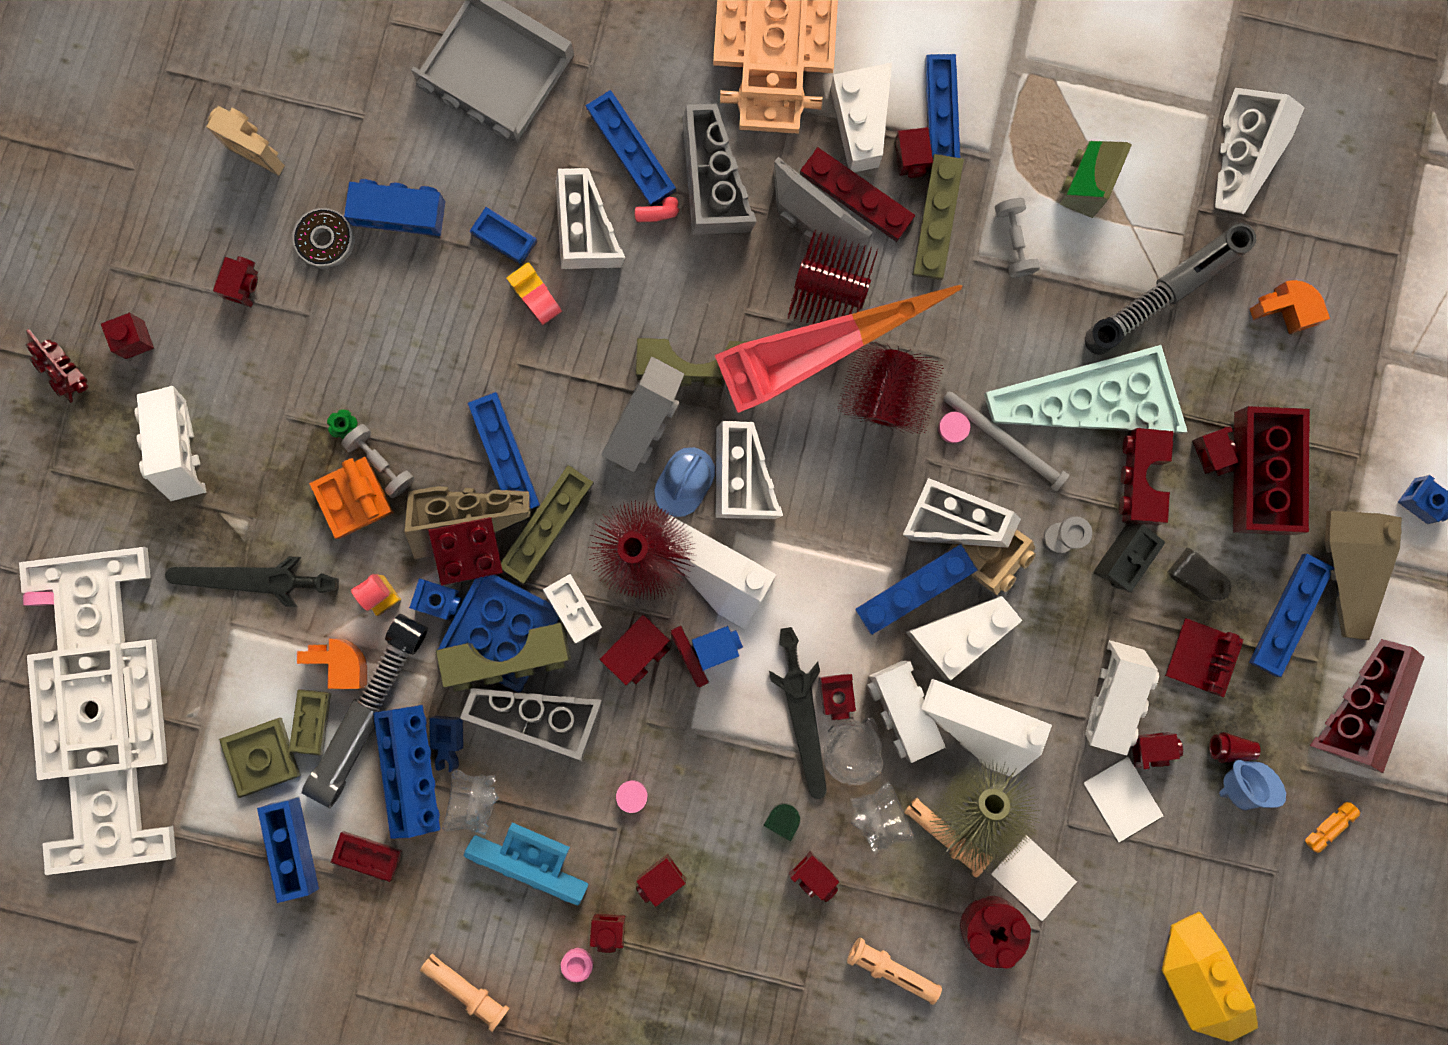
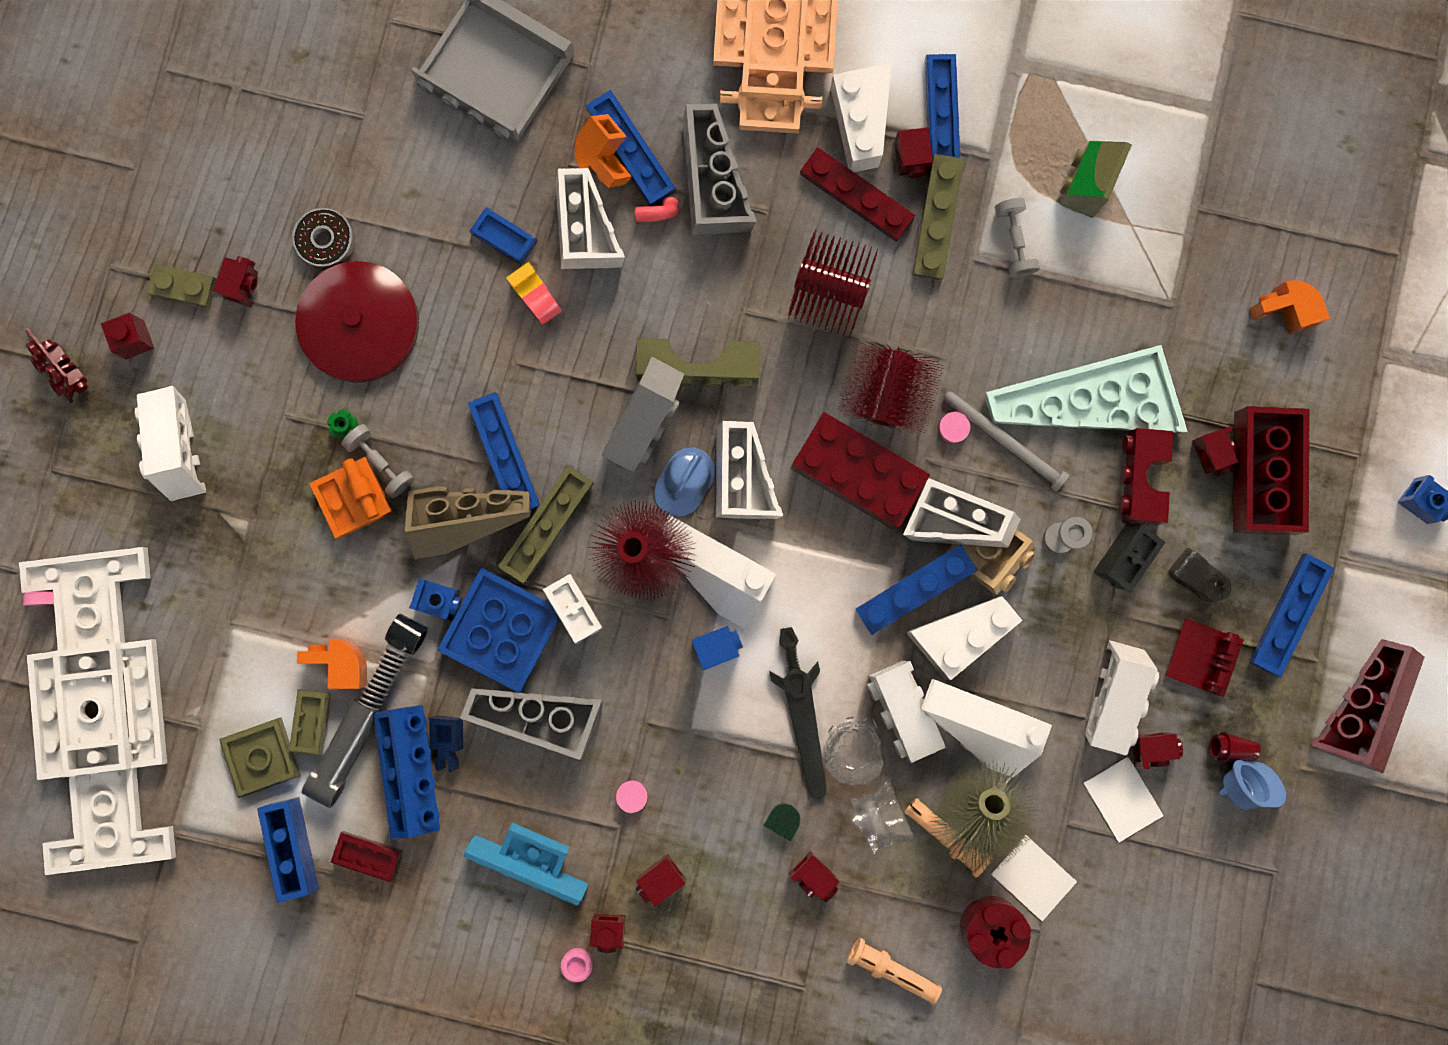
(181, 286): none -> olive plate
(242, 138): tan plate -> none
(269, 580): pearl dark grey sword -> none
(357, 322): none -> dark red dish
(376, 594): coral leg -> none
(395, 207): blue brick -> none
(464, 664): olive arch -> none
(465, 551): dark red hinge -> none
(470, 802): clear hair -> none
(476, 1000): light nougat pin -> none
(596, 150): none -> orange brick
(635, 651): dark red brick -> none
(689, 656): dark red tile -> none
(778, 362): coral plate -> none
(810, 209): light grey wedge -> none
(828, 687): dark red brick -> none
(860, 471): none -> dark red brick
(1172, 287): piece -> none
(1207, 981): yellow wedge -> none
(1255, 137): white wedge -> none
(1332, 827): light orange axle -> none
(1363, 559): dark tan wedge -> none

